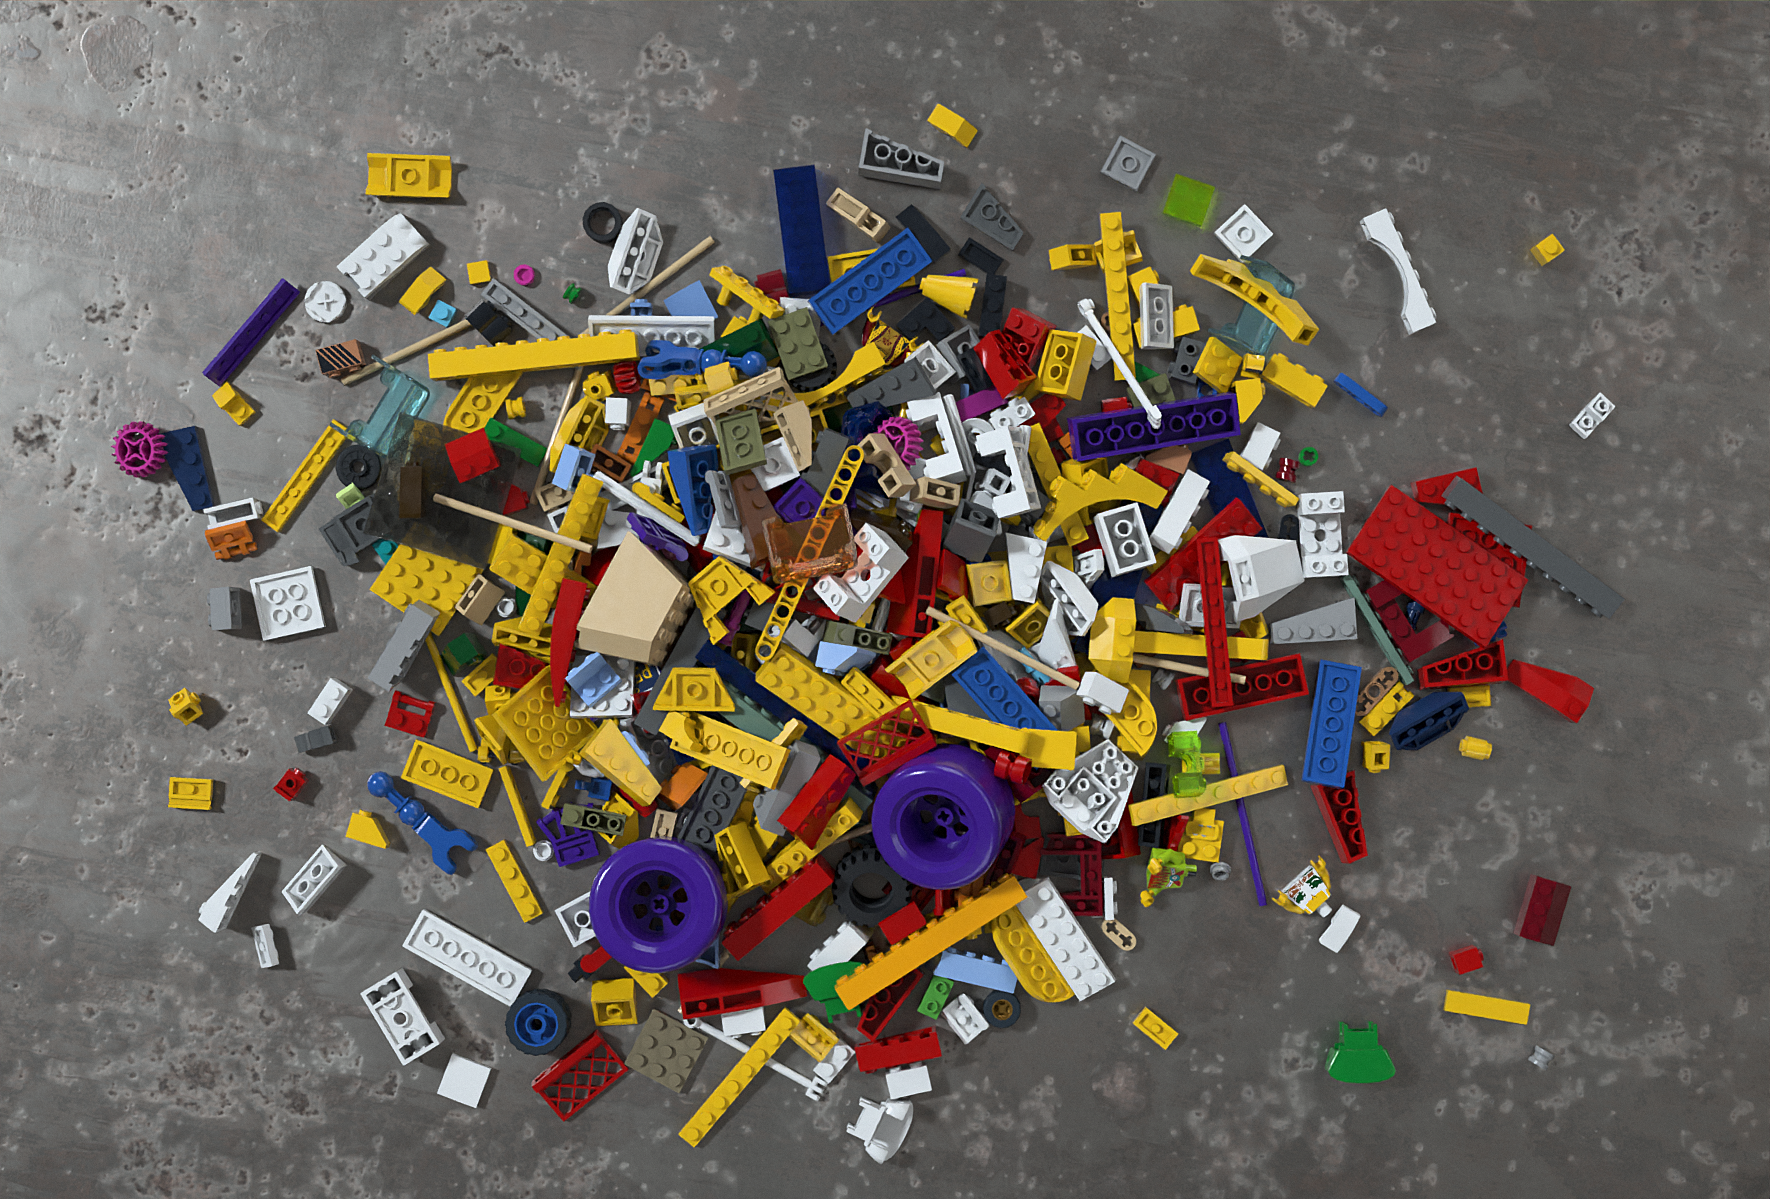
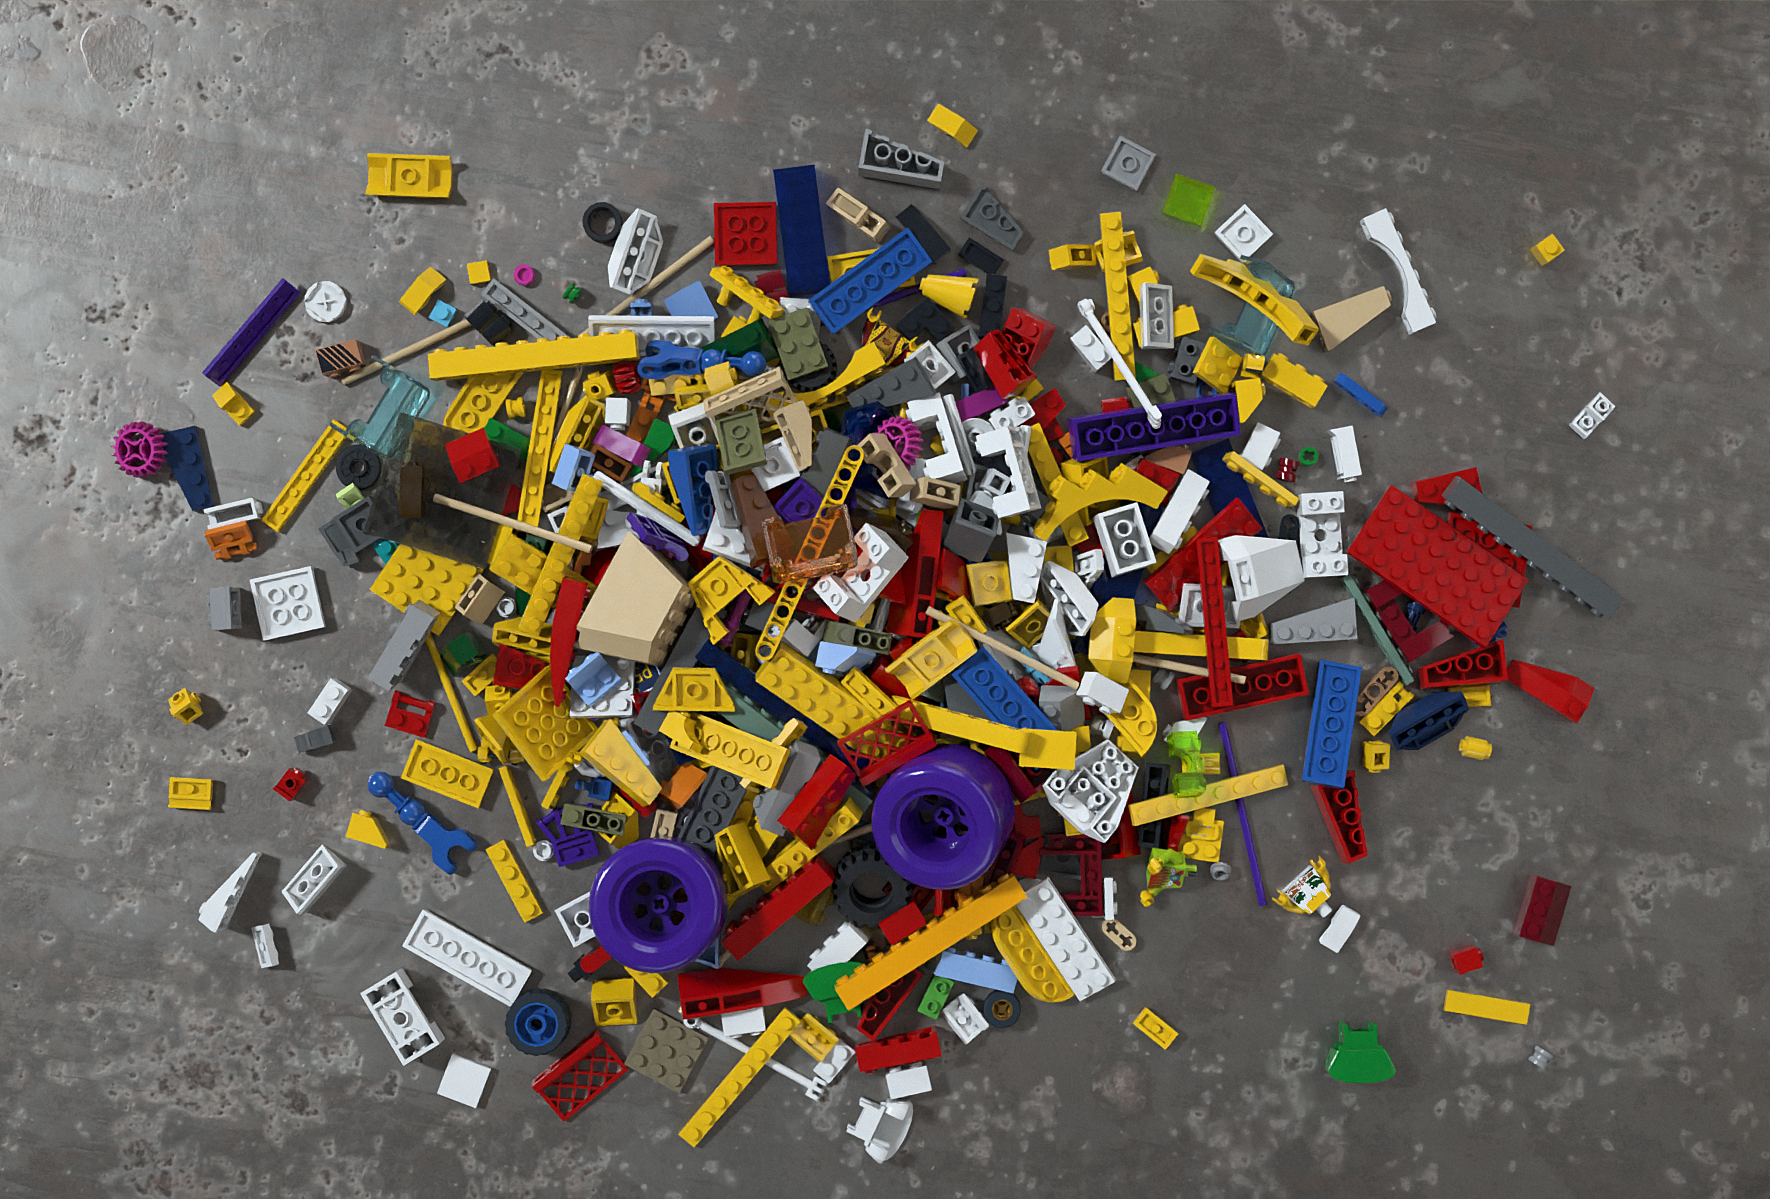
(383, 256): white piece -> none
(540, 447): none -> yellow plate
(622, 446): none -> magenta beam
(745, 233): none -> red plate
(1013, 767): red wheel -> none
(1065, 364): yellow slope -> none
(1345, 453): none -> white window
(1346, 317): none -> tan slope

